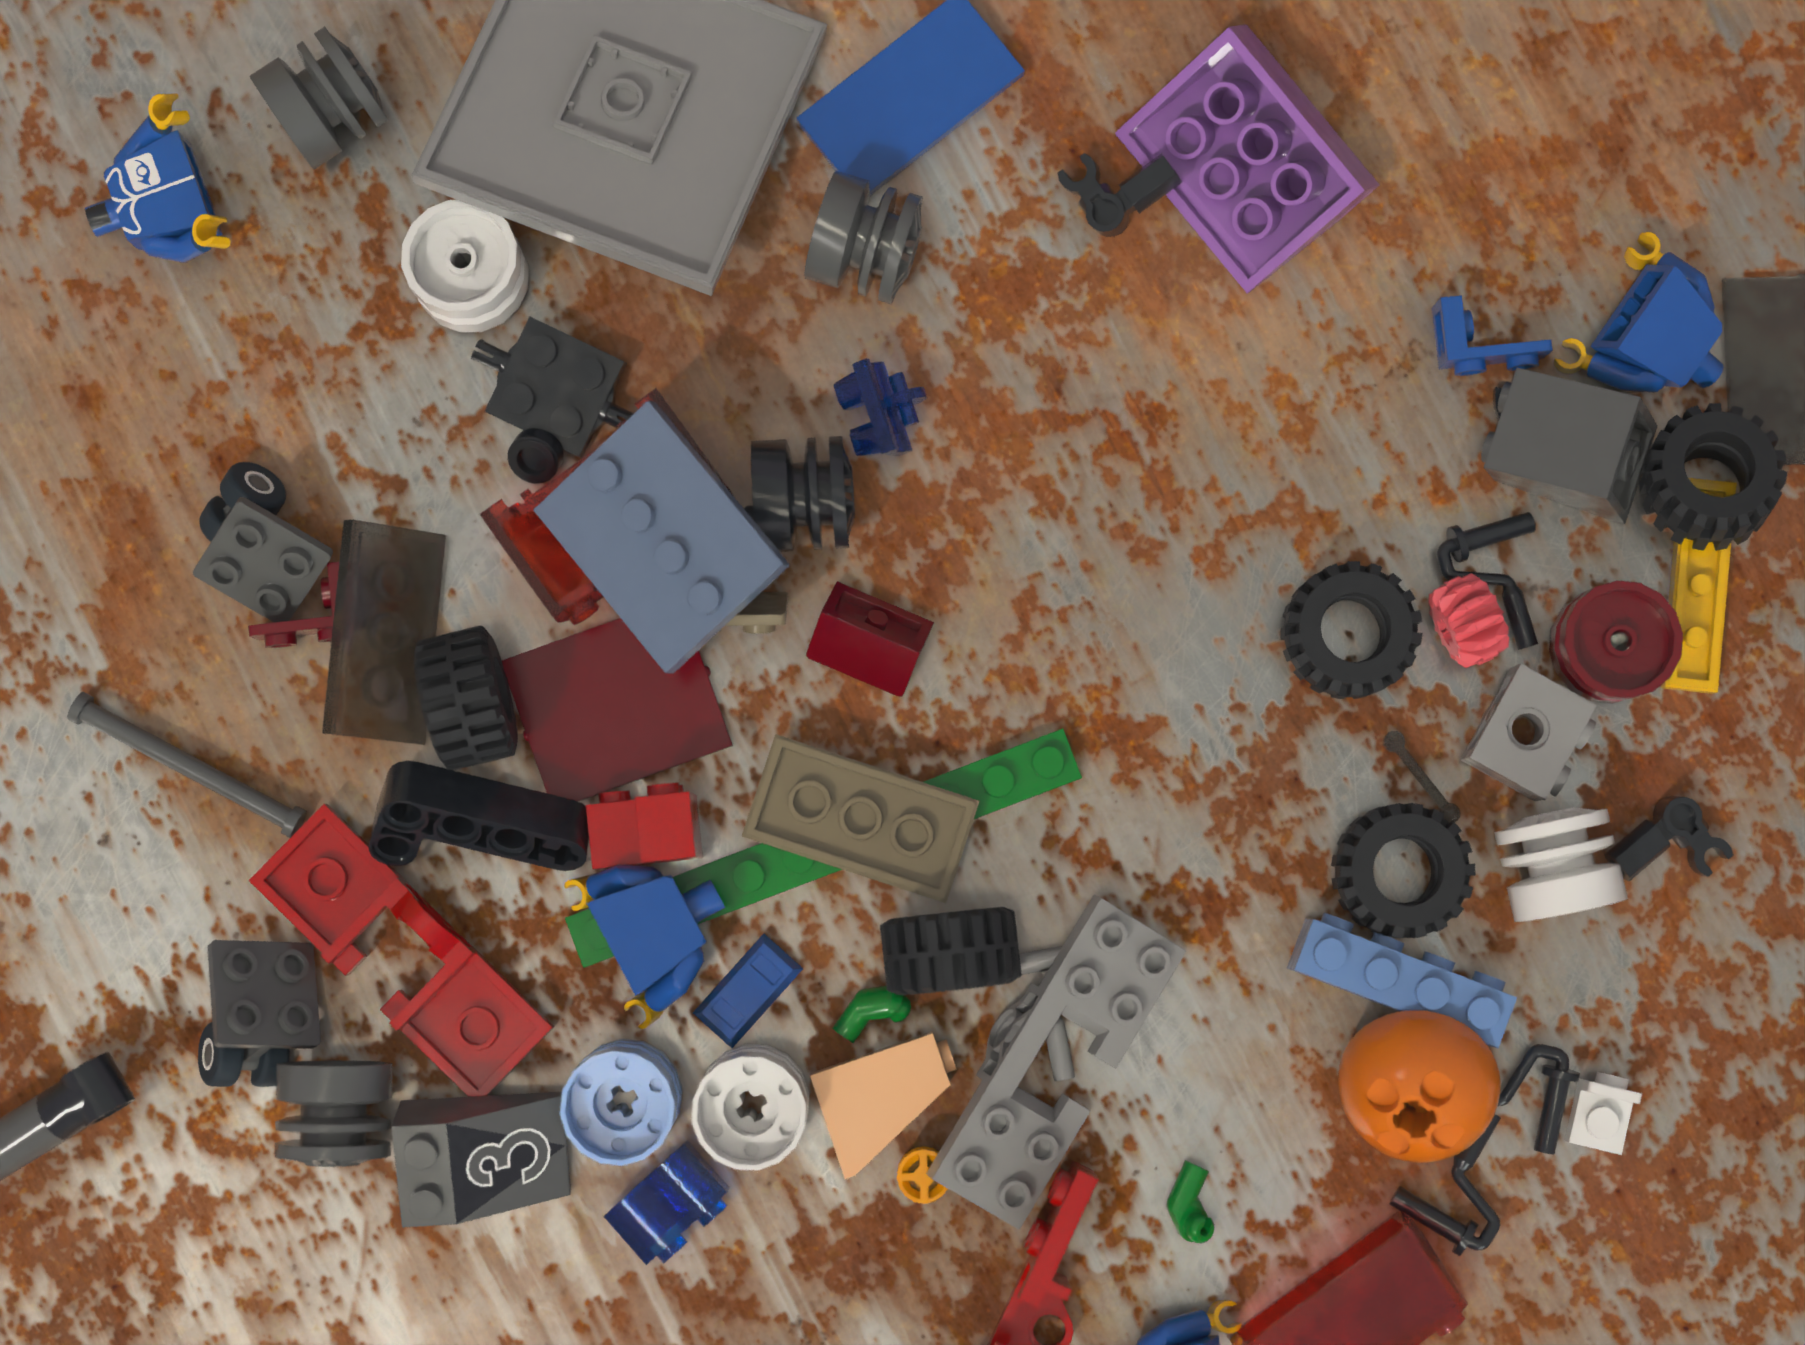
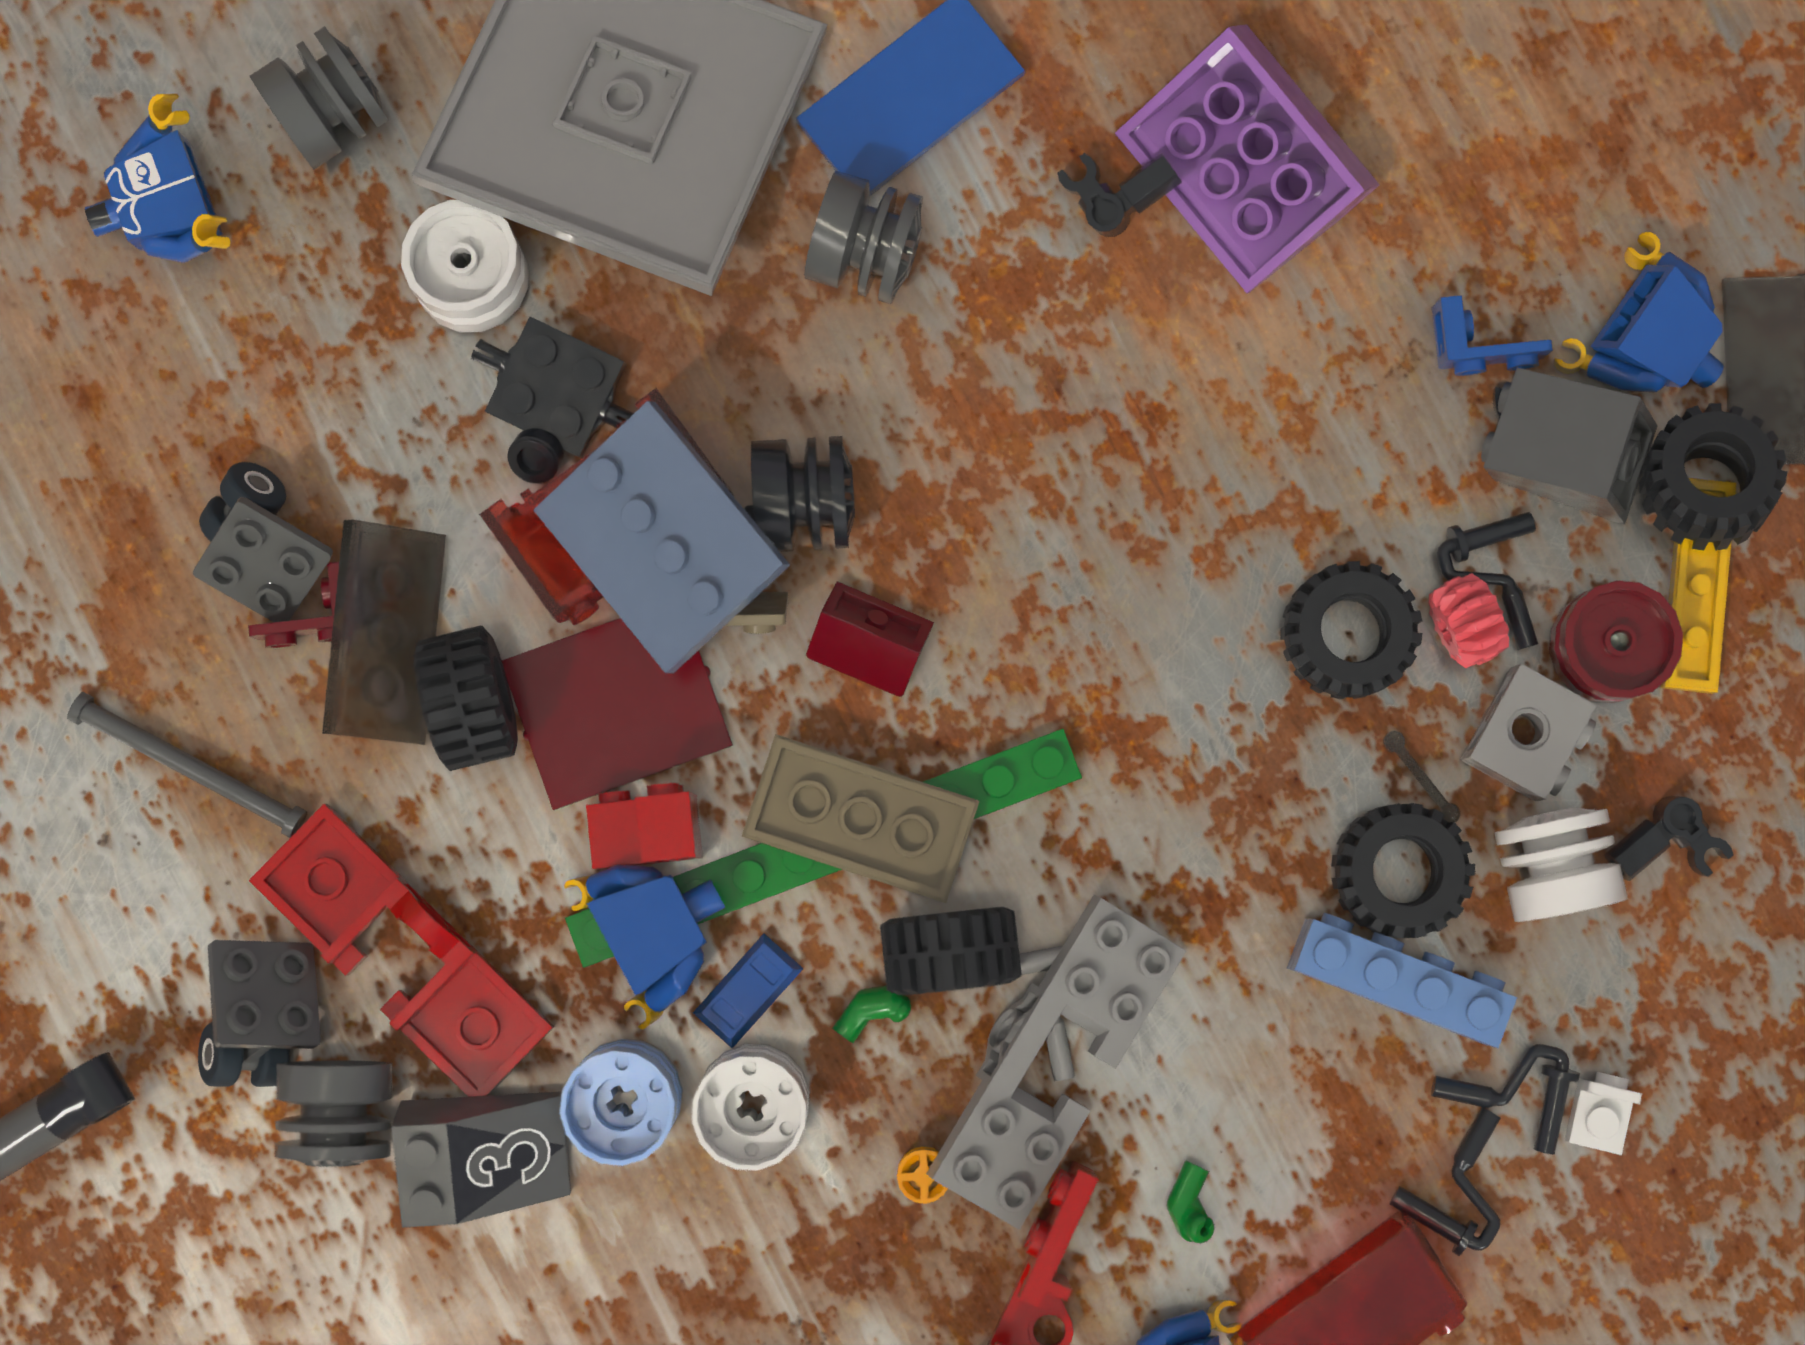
(475, 815): black beam -> none
(668, 1203): clear blue brick -> none
(880, 1095): light nougat slope -> none
(888, 406): clear blue hips -> none
(1431, 1066): orange piece -> none

